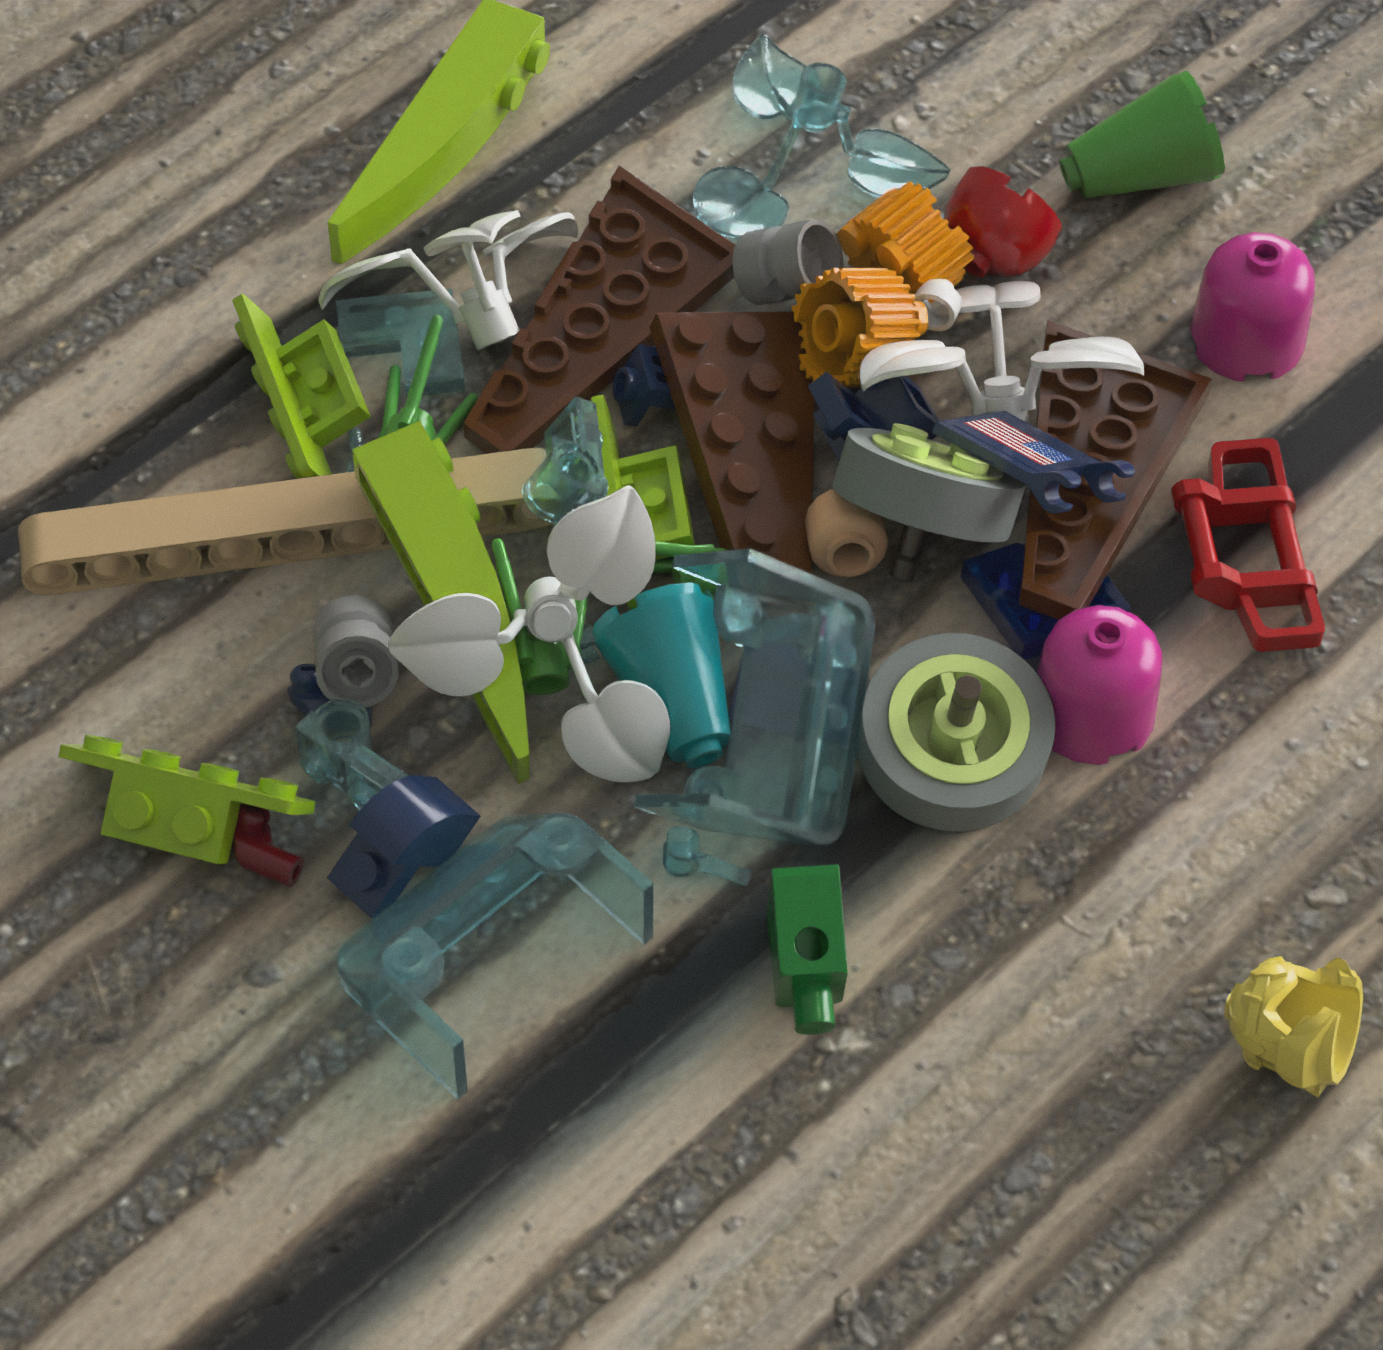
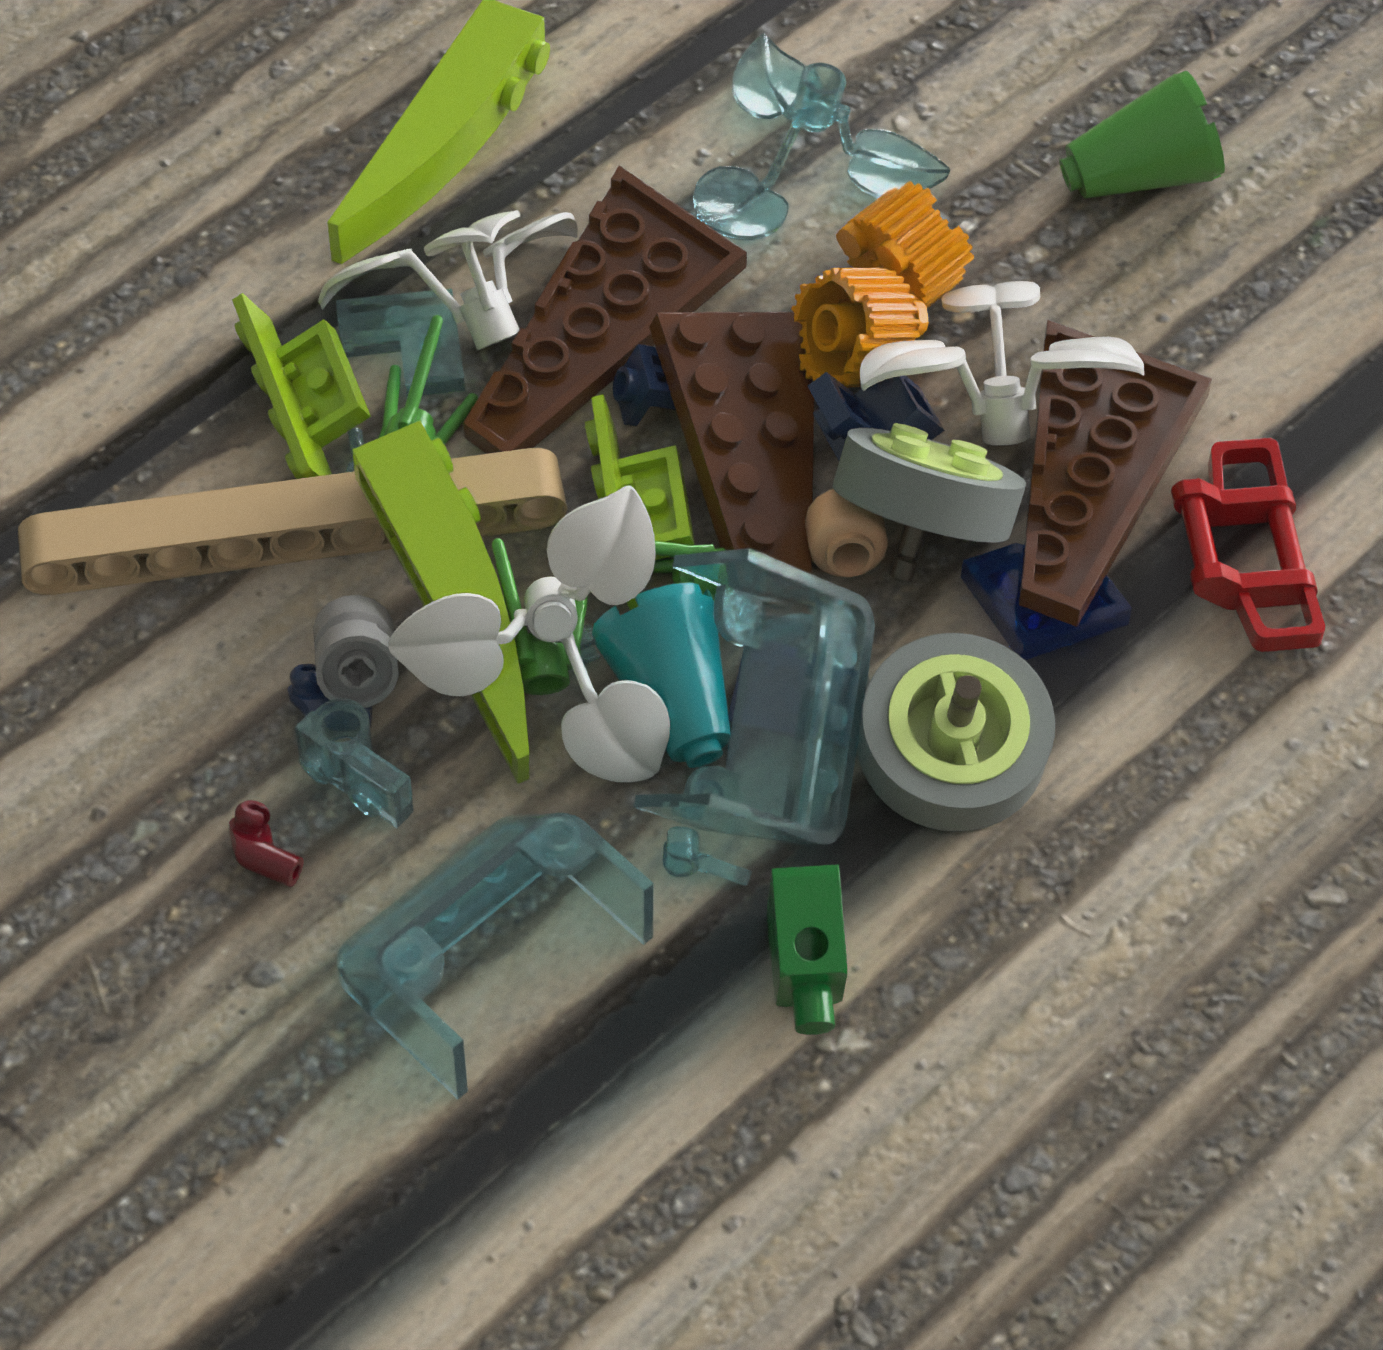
(177, 807): lime bracket -> none
(398, 831): dark blue brick -> none
(573, 464): clear light blue plate -> none
(777, 260): light grey wheel -> none
(946, 303): white hinge -> none
(1005, 229): red cylinder -> none
(1033, 457): dark blue flag -> none
(1101, 682): dark pink cylinder -> none
(1253, 307): dark pink cylinder -> none
(1298, 1021): light yellow helmet -> none

